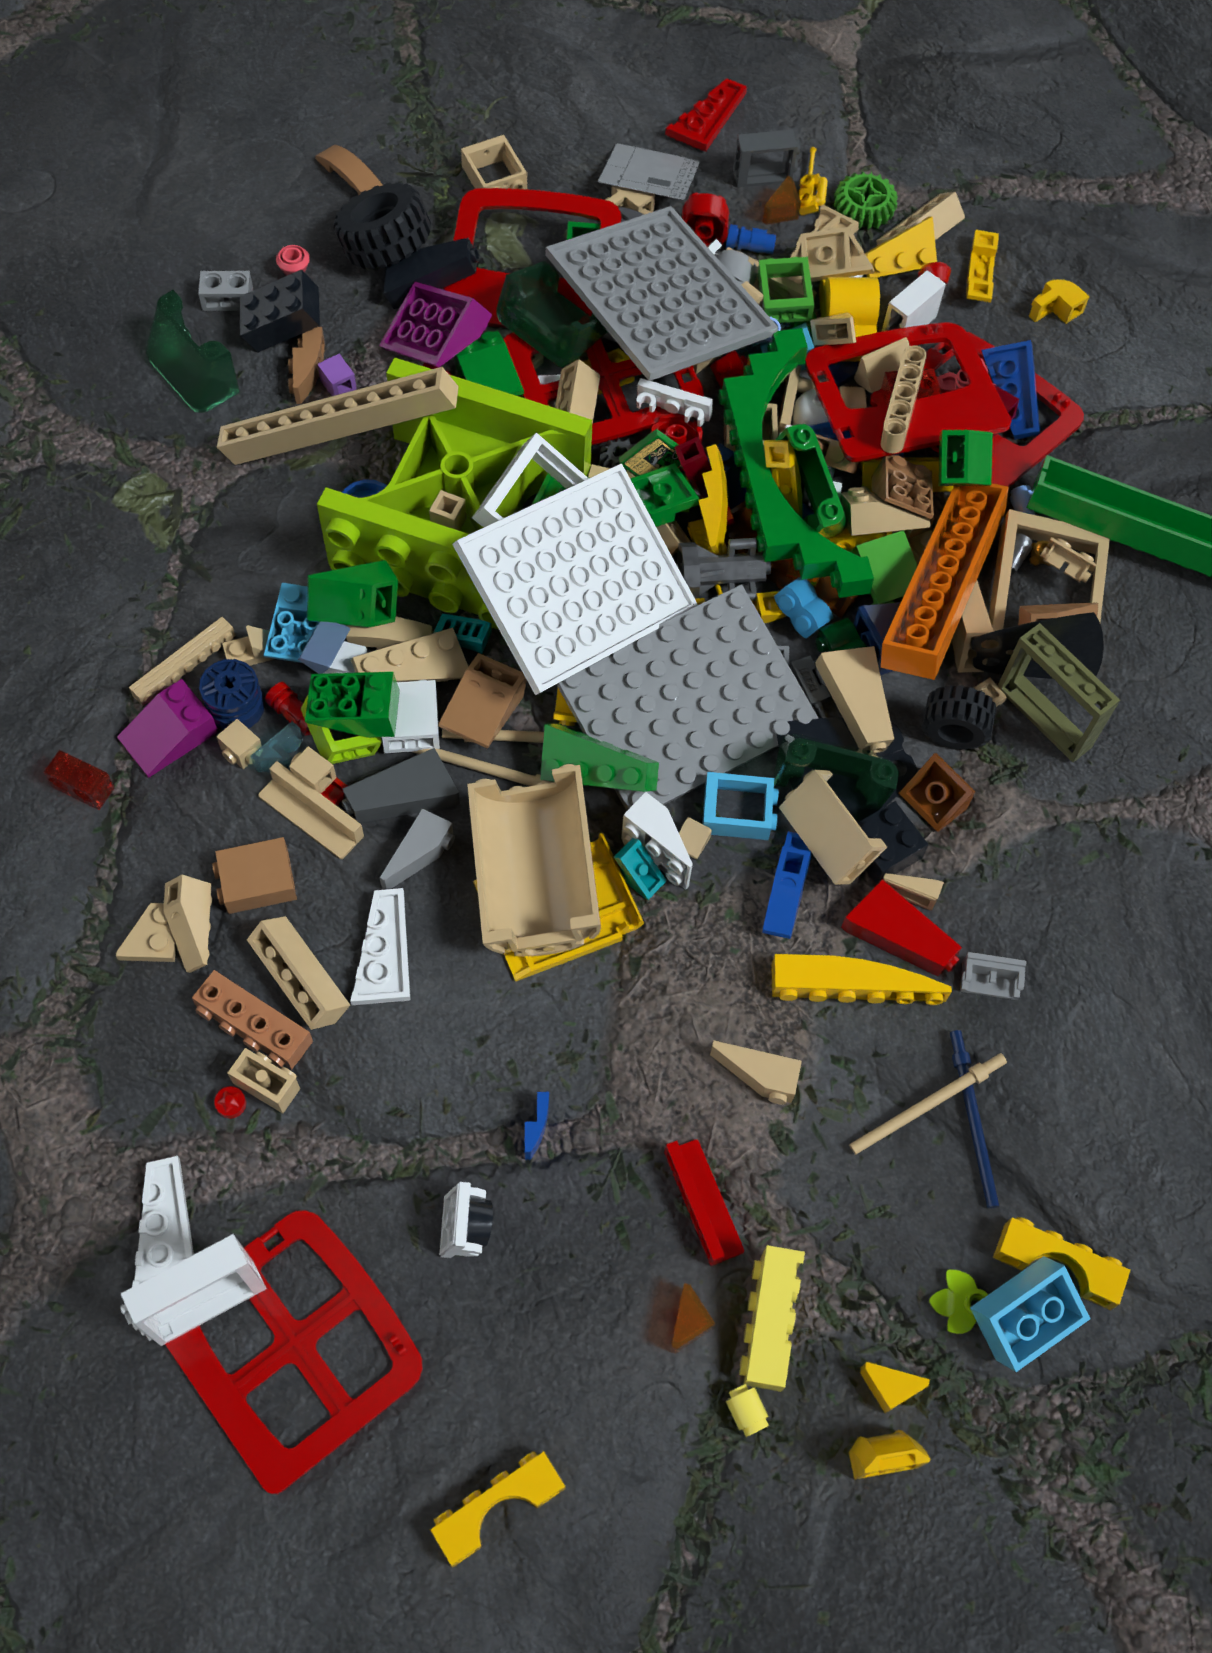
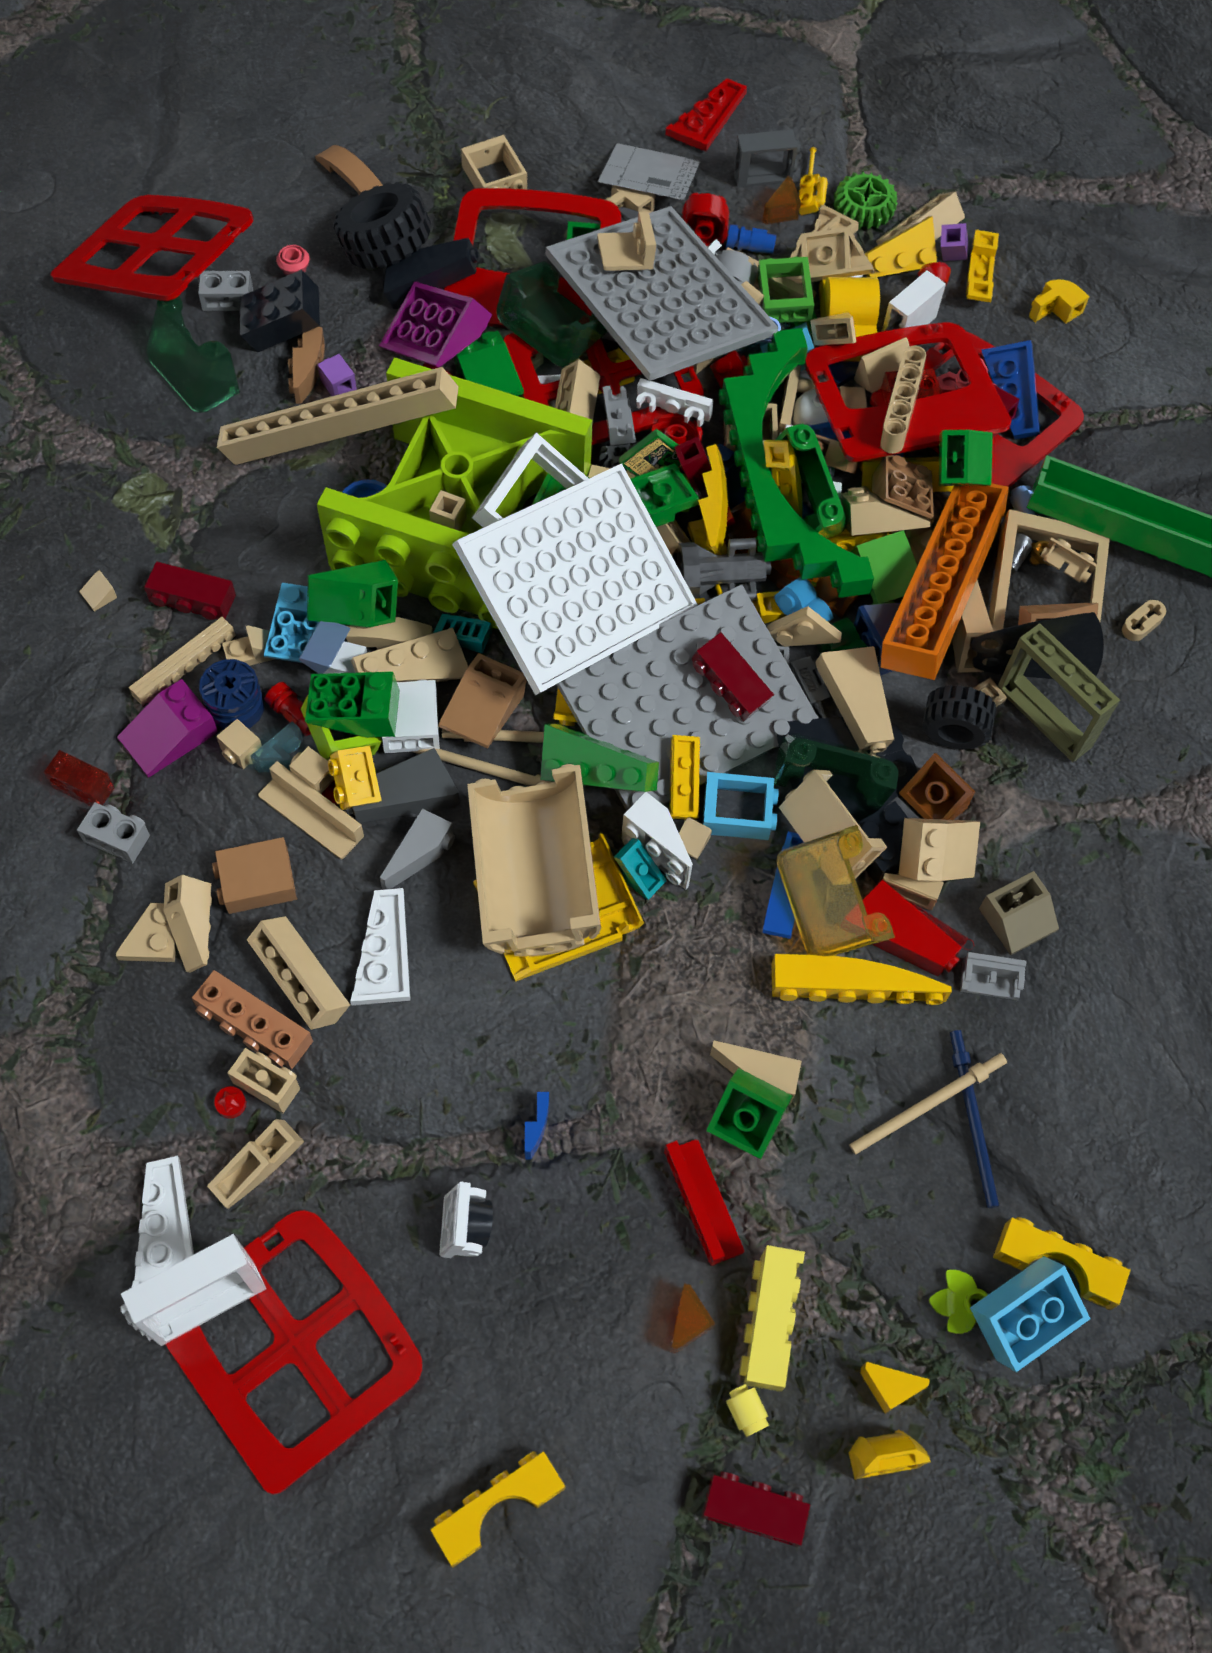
(98, 591): none -> tan slope
(110, 837): none -> light grey brick
(123, 279): none -> red window
(190, 591): none -> dark red brick
(255, 1162): none -> tan slope
(354, 777): none -> yellow bracket
(618, 417): none -> light grey hinge
(629, 249): none -> tan bracket
(684, 777): none -> yellow tile
(731, 677): none -> dark red brick
(749, 1113): none -> green brick
(756, 1509): none -> dark red brick
(803, 628): none -> tan wing
(827, 895): none -> clear yellow windscreen
(939, 849): none -> tan slope
(948, 928): none -> red piece
(954, 242): none -> medium lavender brick
(1020, 913): none -> dark tan slope
(1140, 616): none -> tan beam

